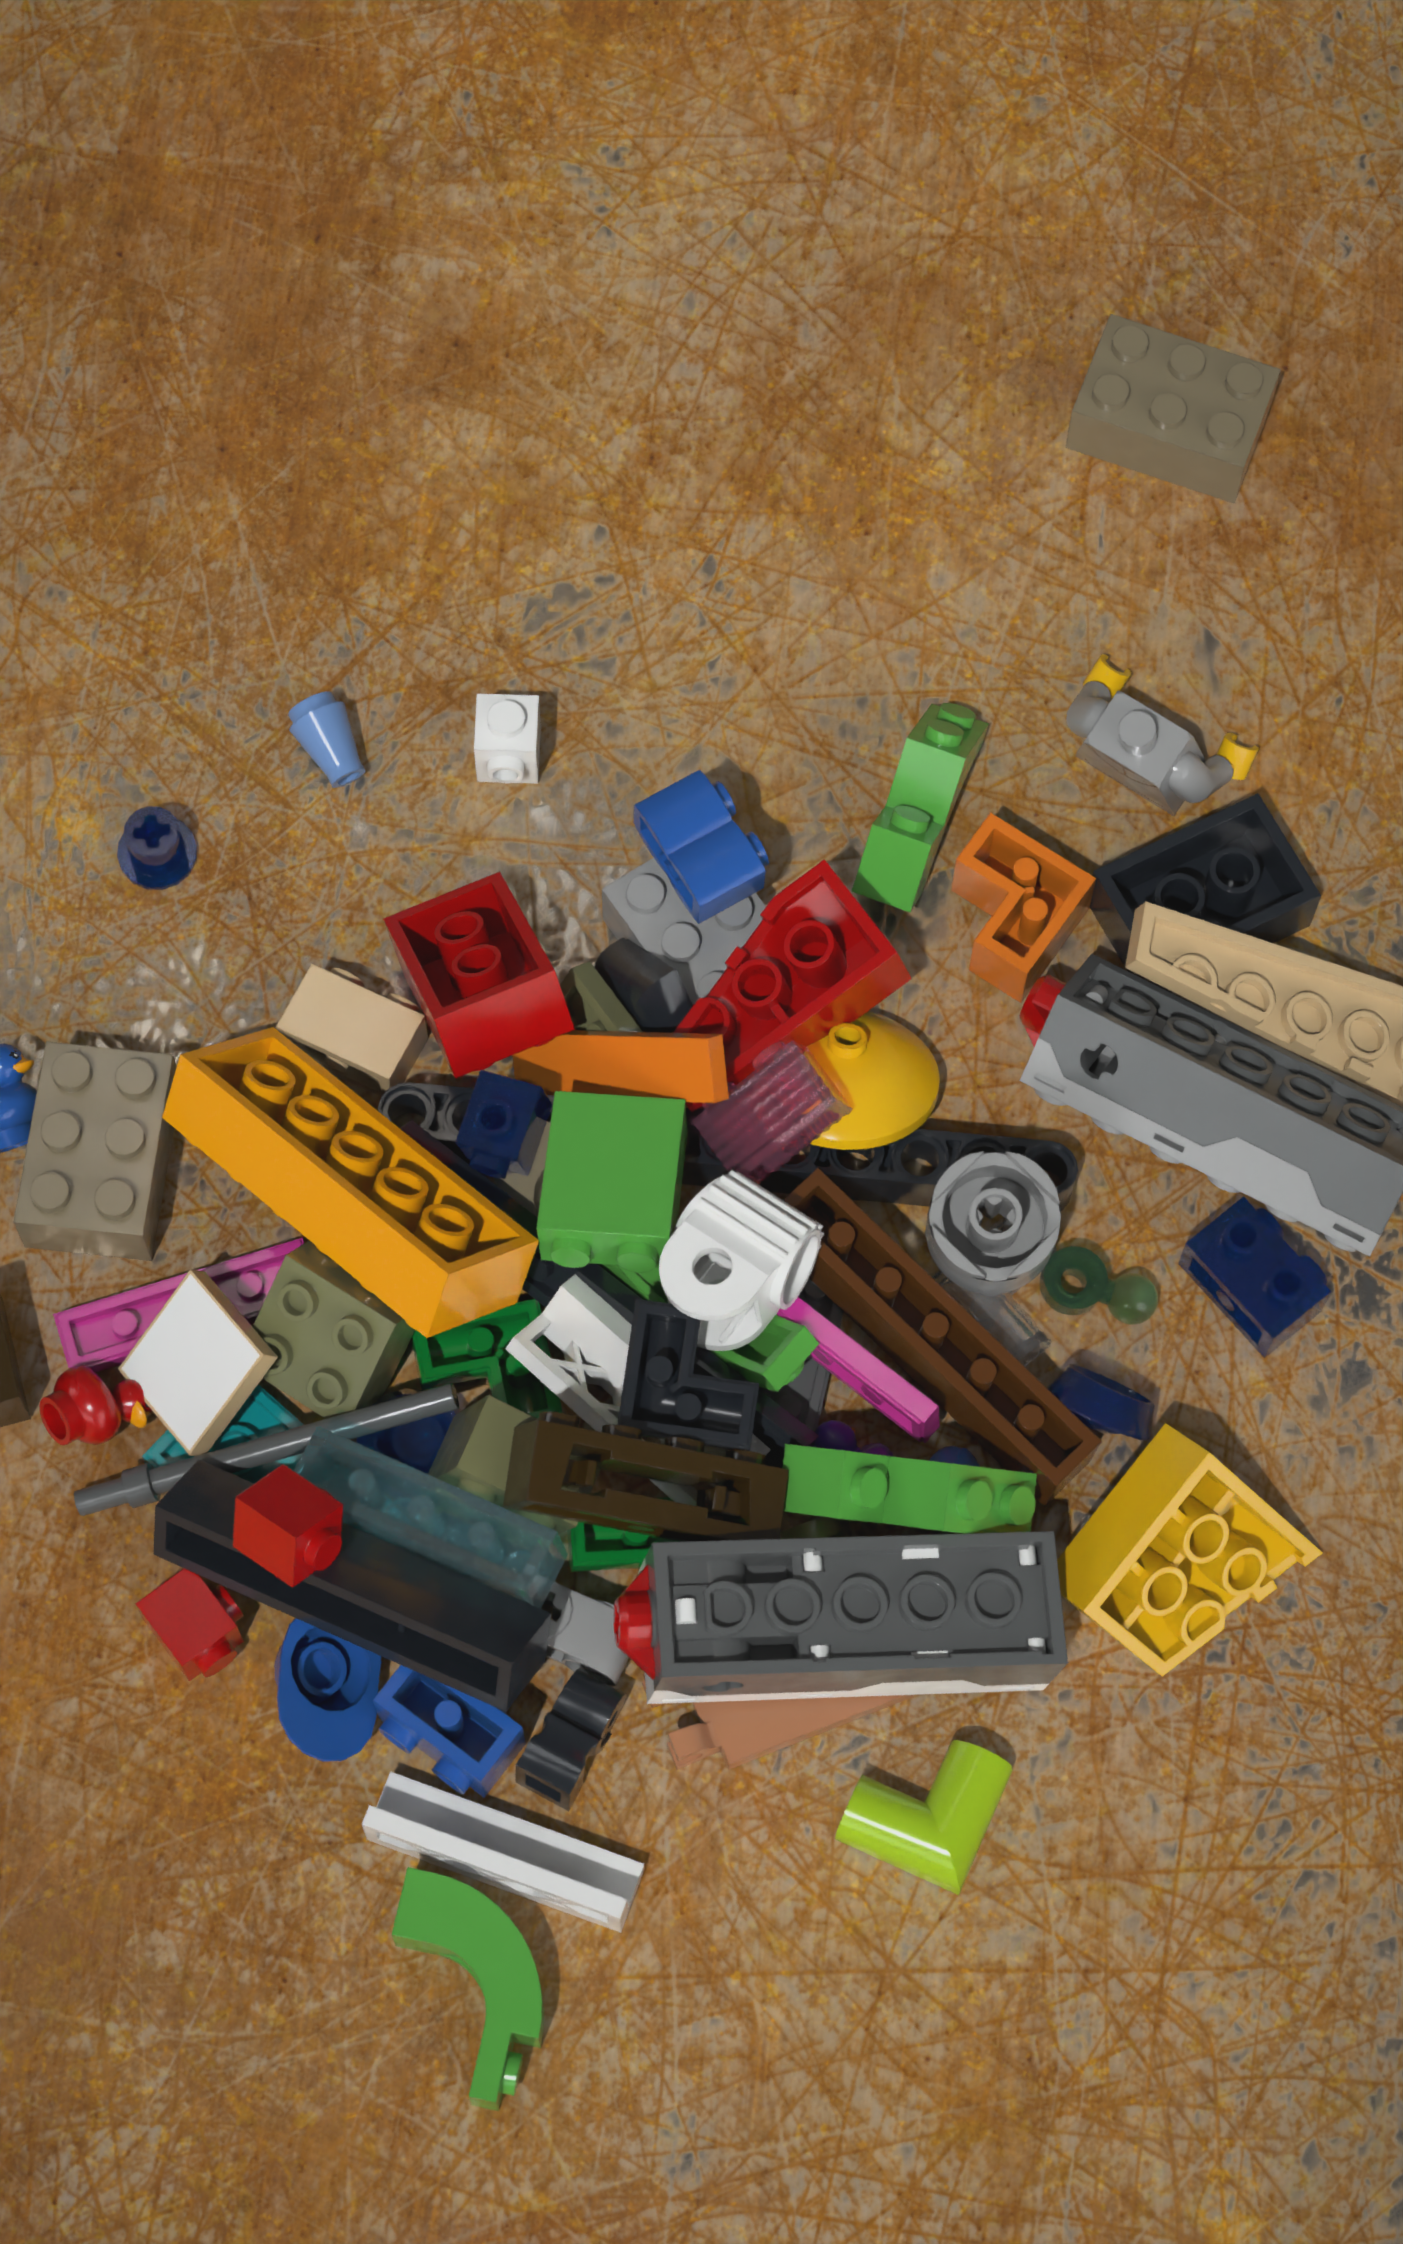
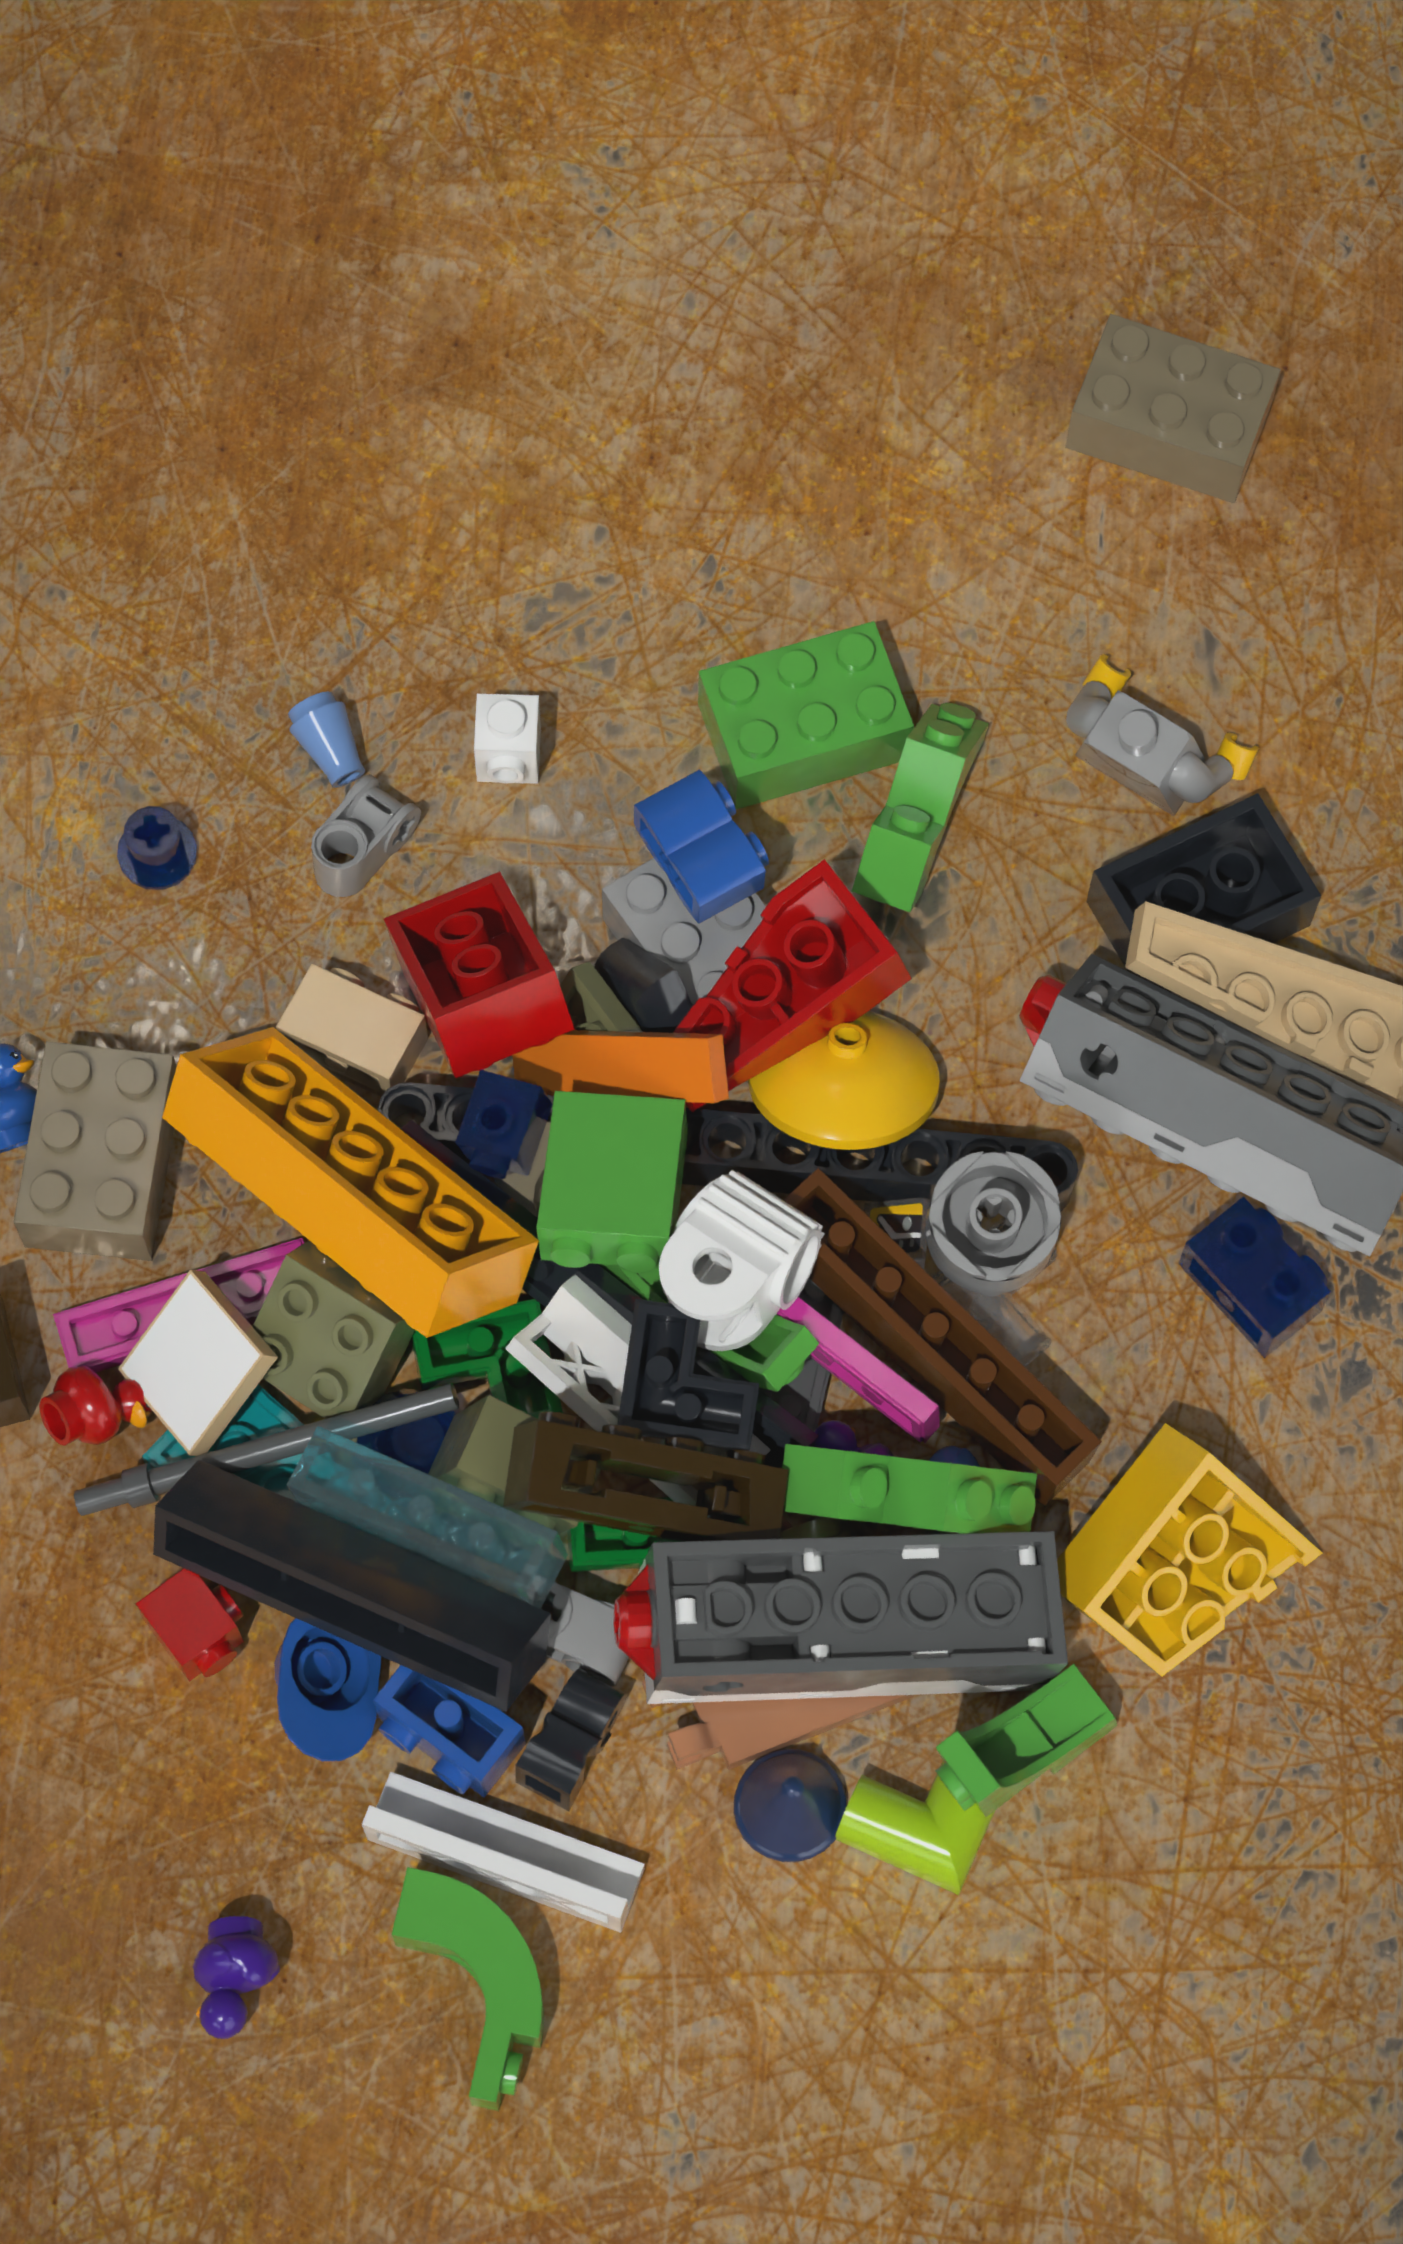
(230, 1965): none -> dark purple animal
(288, 1525): red brick -> none
(364, 826): none -> light grey piece
(772, 1112): clear pink brick -> none
(789, 1805): none -> dark blue hat
(804, 714): none -> bright green brick
(903, 1222): none -> slope
(1022, 1743): none -> bright green arch
(1031, 902): orange brick -> none
(1104, 1403): clear blue hat -> none
(1129, 1297): clear green plate -> none

